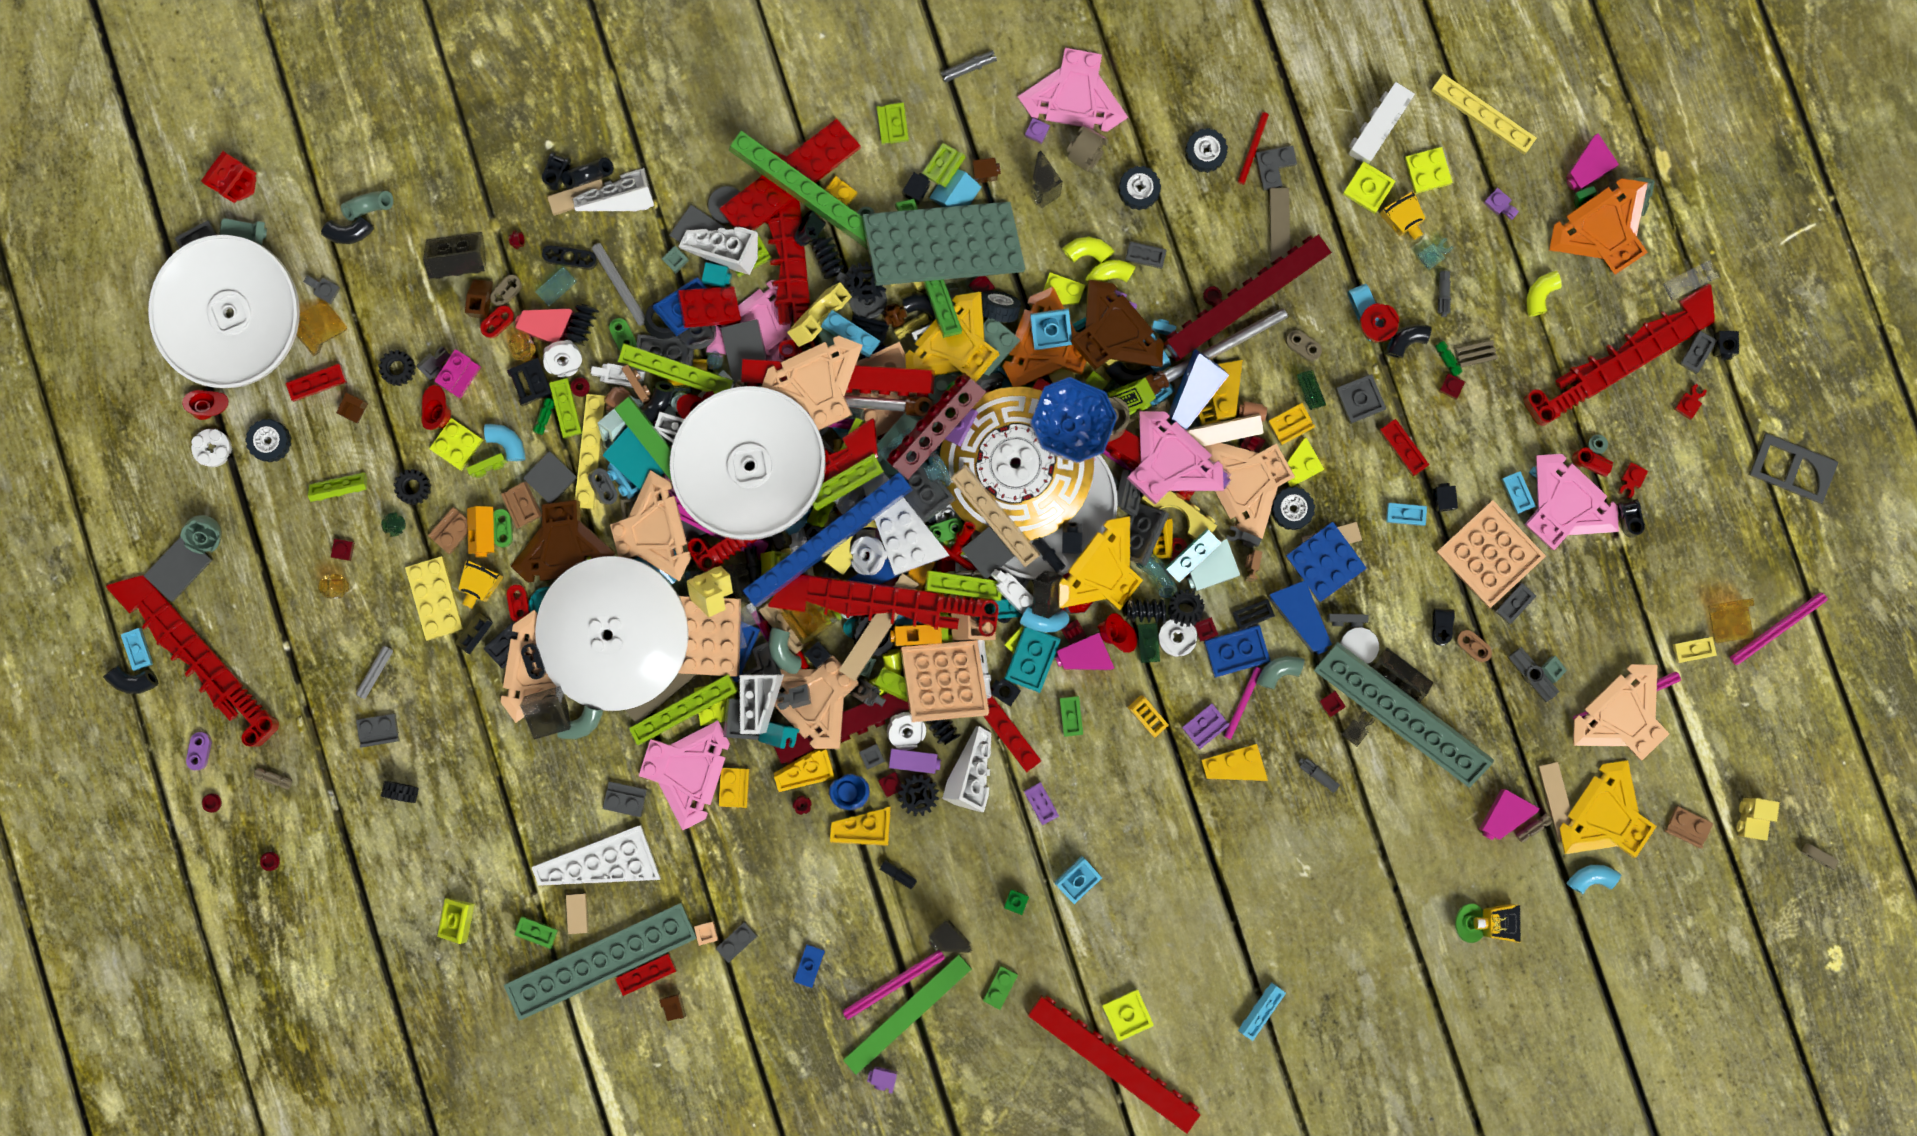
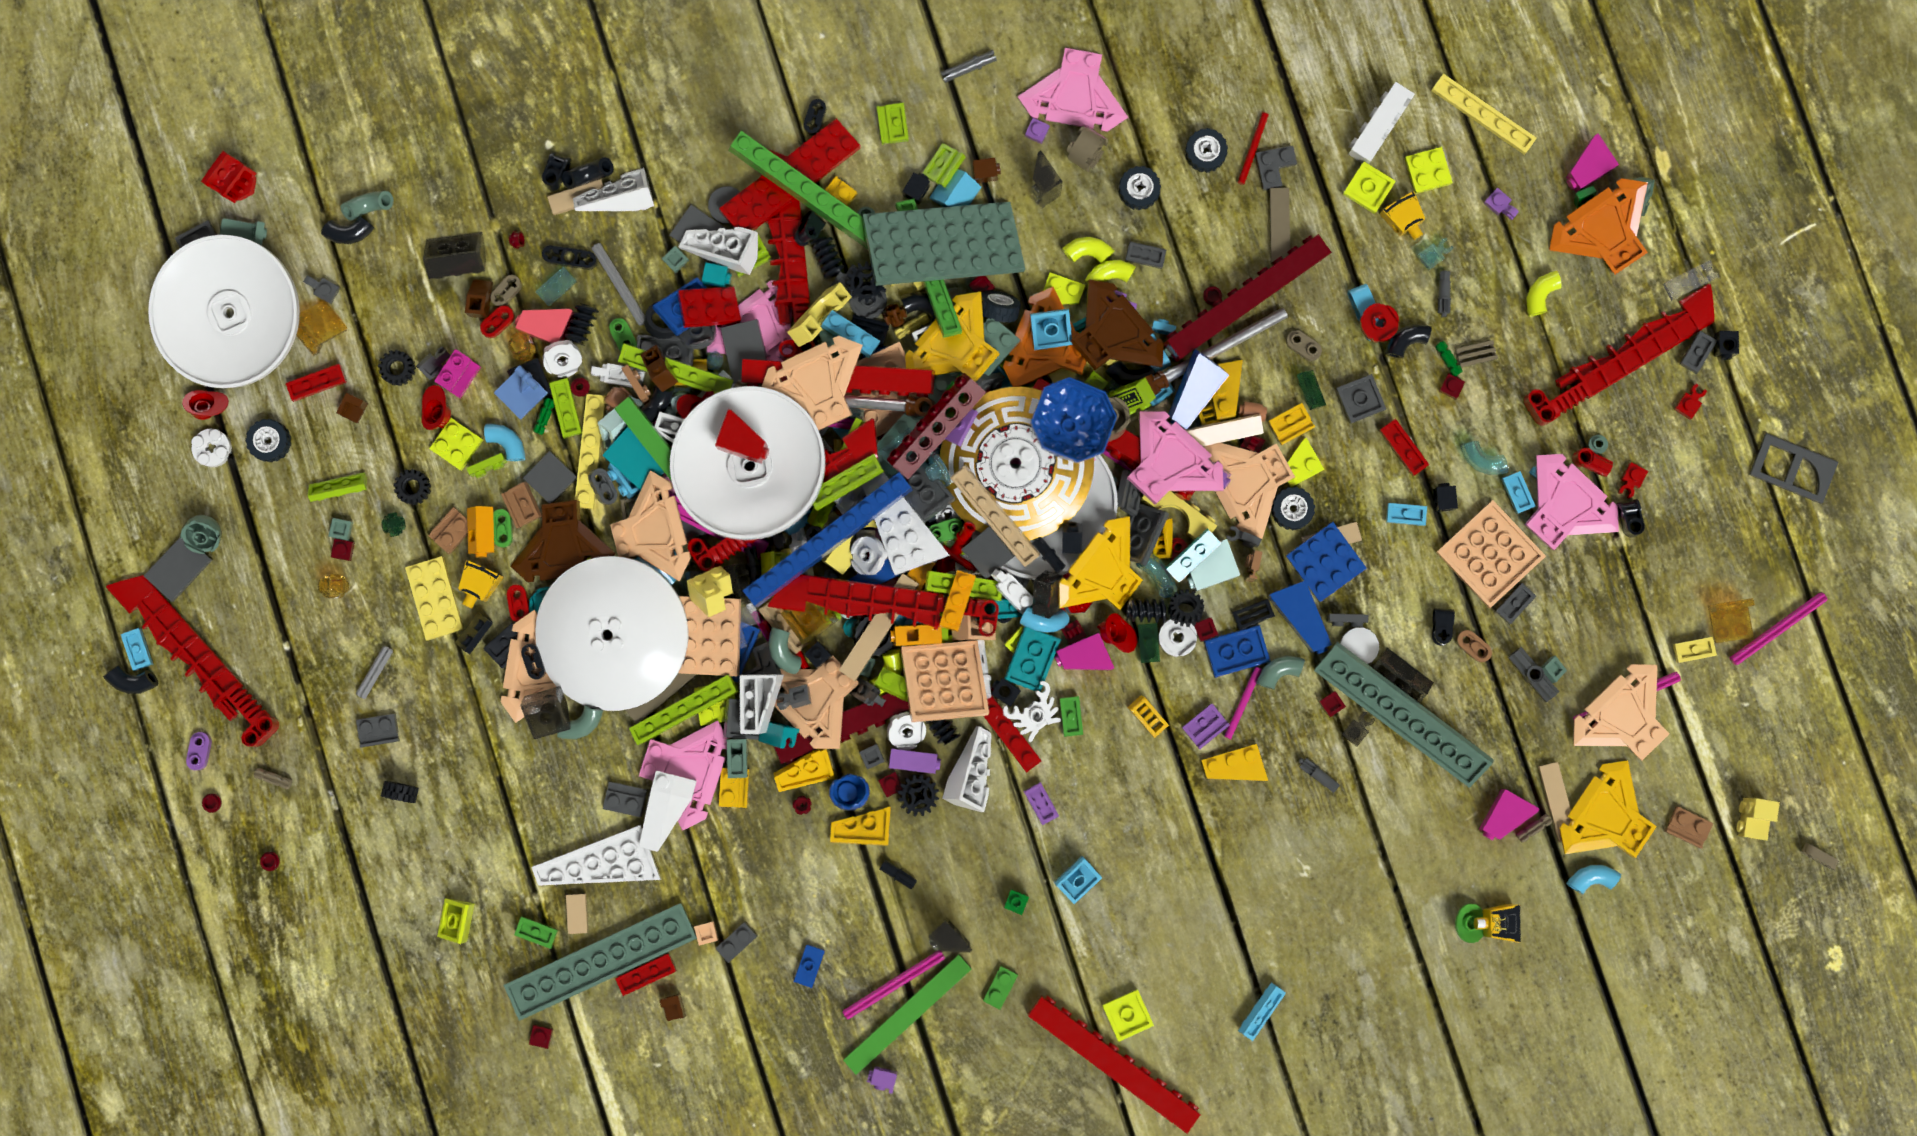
(340, 529): none -> sand green plate
(520, 392): none -> medium blue plate
(541, 1036): none -> dark red plate
(659, 368): none -> reddish brown slope
(665, 806): none -> white wedge
(737, 758): none -> sand green slope
(740, 439): none -> red slope
(811, 115): none -> black beam
(957, 601): none -> light orange plate
(1035, 715): none -> white animal
(1481, 461): none -> clear light blue cylinder

